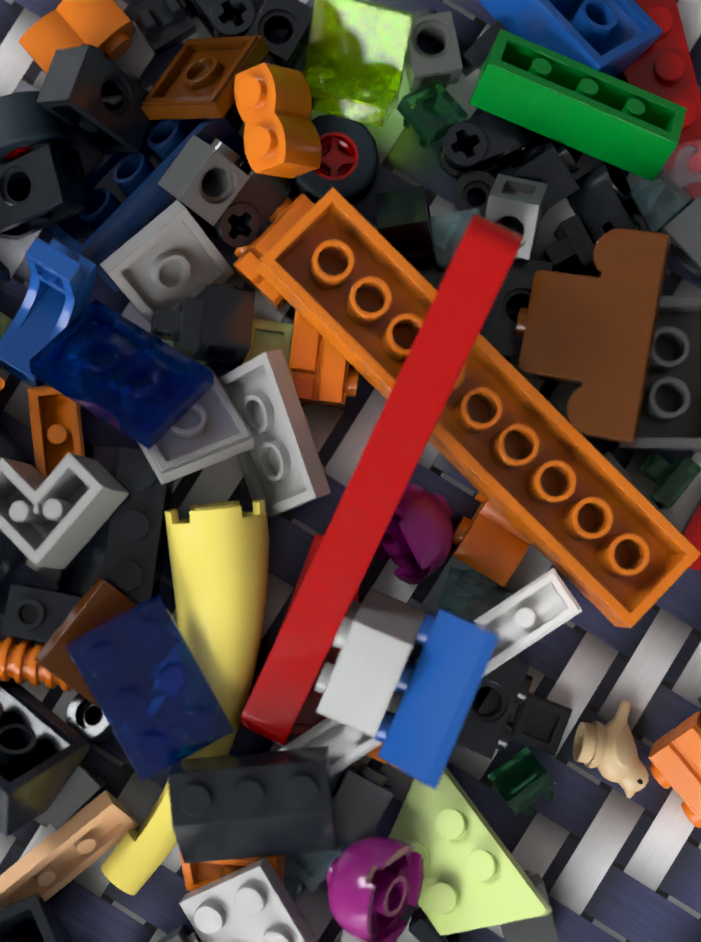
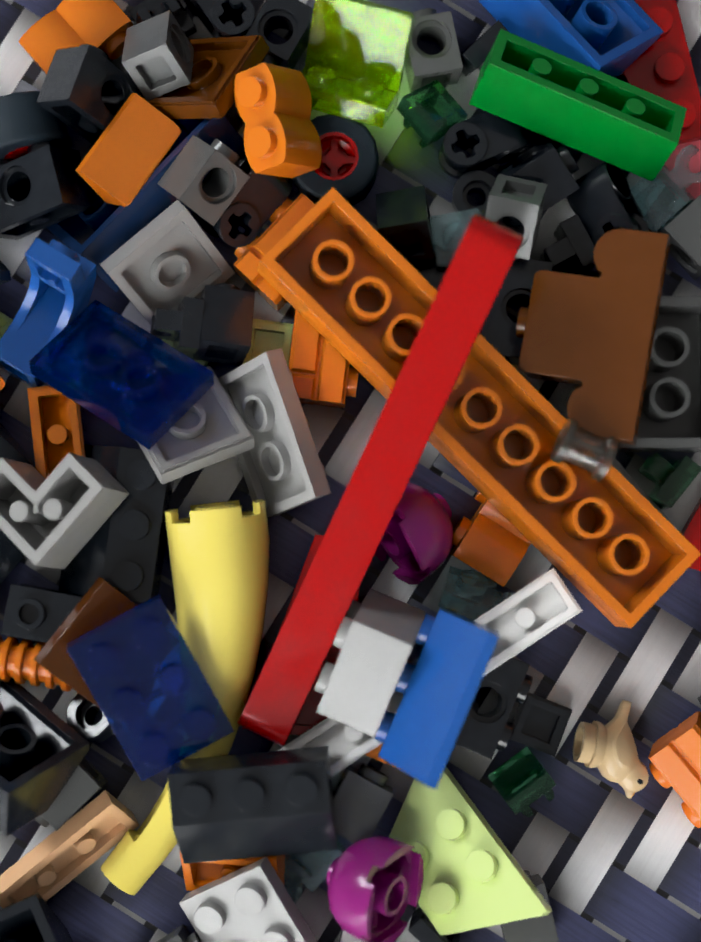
(128, 151): none -> orange slope
(158, 55): none -> dark grey brick
(584, 449): none -> clear smoke bush

